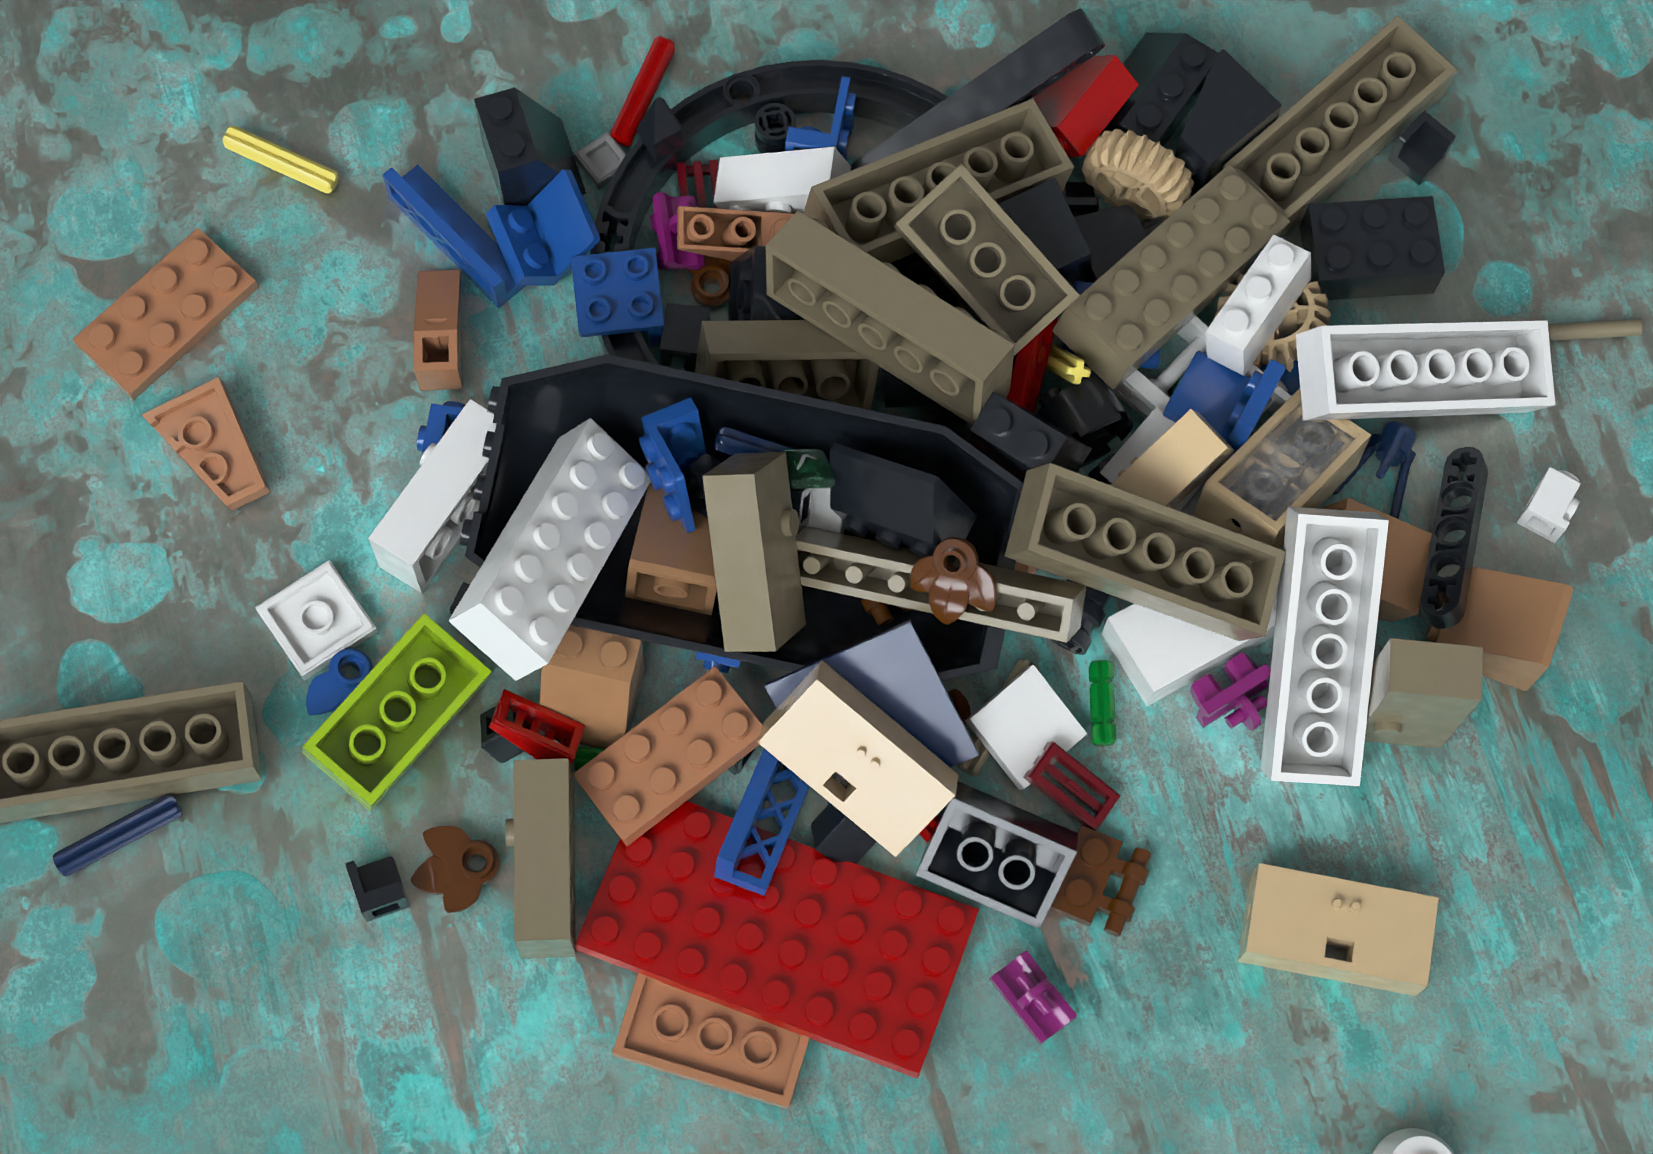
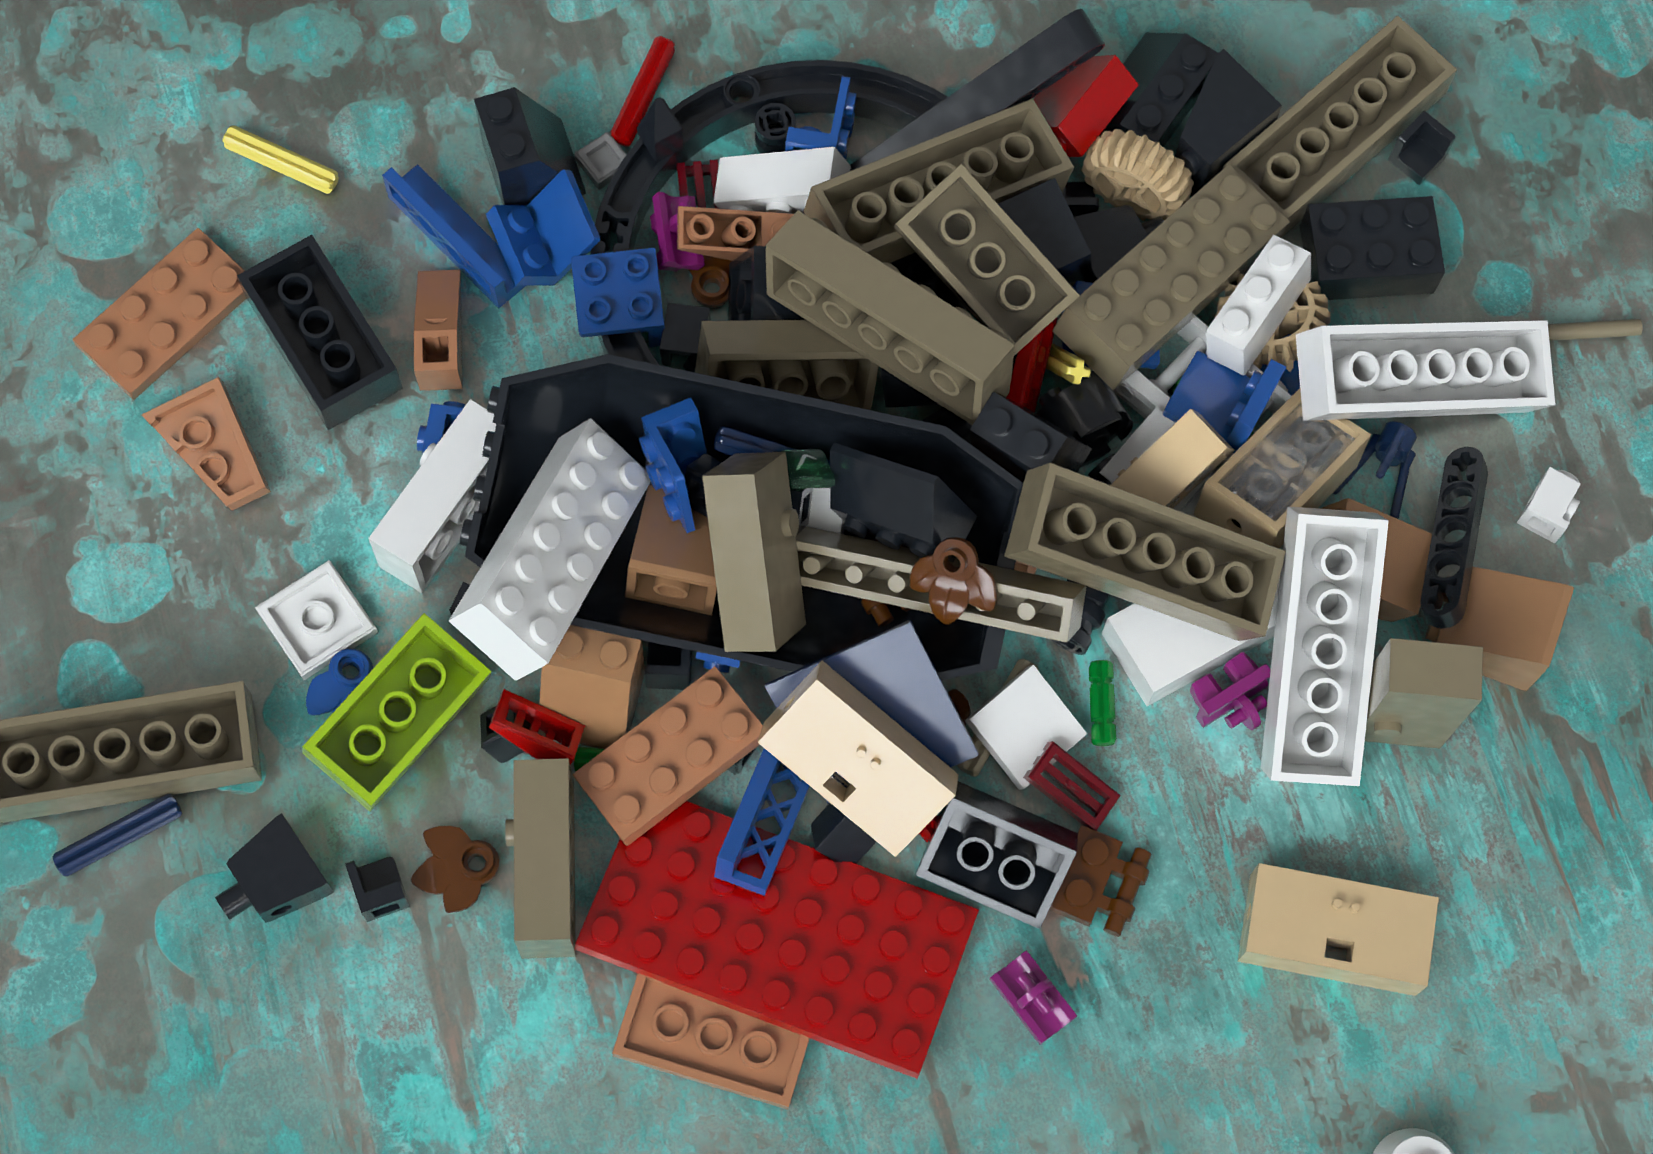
(273, 875): none -> black torso
(320, 332): none -> black brick
(668, 667): none -> black panel

